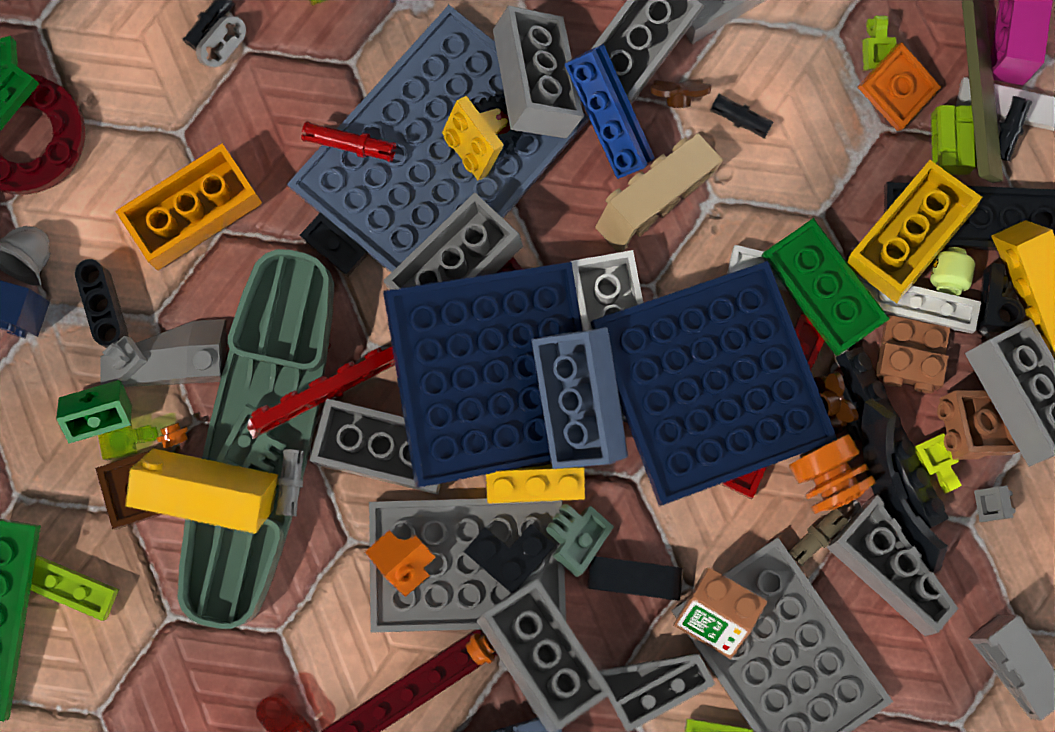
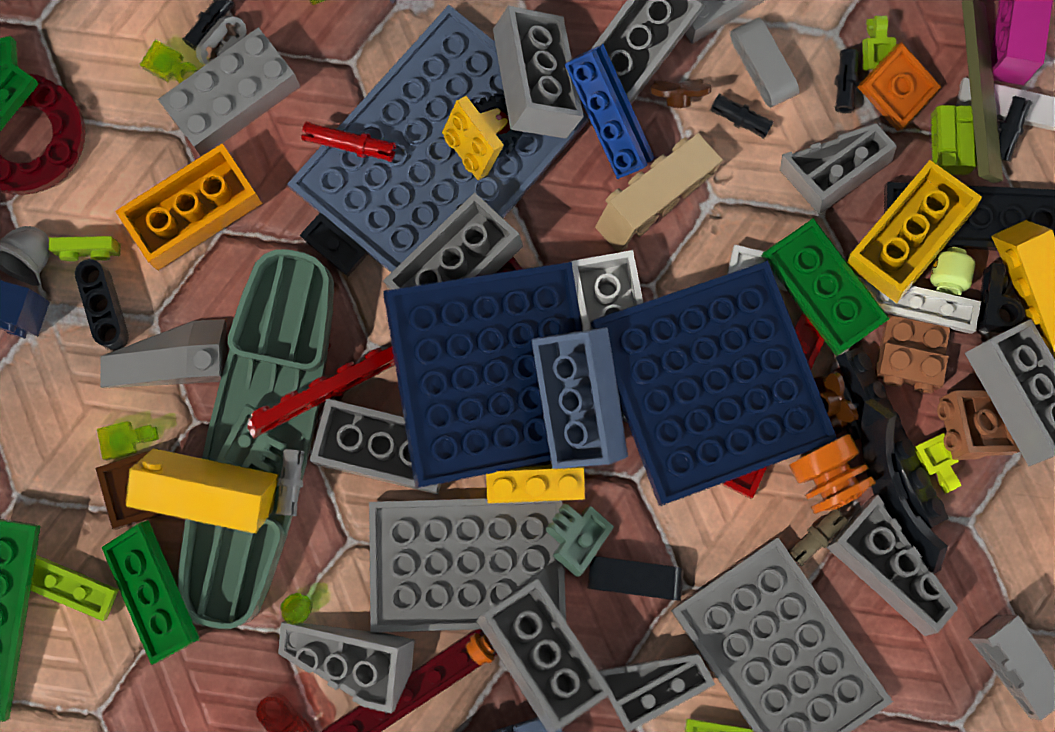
(94, 411): green brick -> none
(97, 247): none -> lime plate
(124, 358): light grey tile -> none
(150, 592): none -> green tile
(166, 62): none -> clear neon green plate
(172, 435): orange plate -> none
(230, 92): none -> light grey brick
(296, 608): none -> clear neon green plate
(358, 662): none -> light grey wedge
(401, 561): orange brick -> none
(512, 564): black plate -> none
(720, 612): nougat slope -> none
(764, 62): none -> light grey beam
(838, 166): none -> light grey wedge
(847, 81): none -> black pin
(994, 503): light grey tile -> none

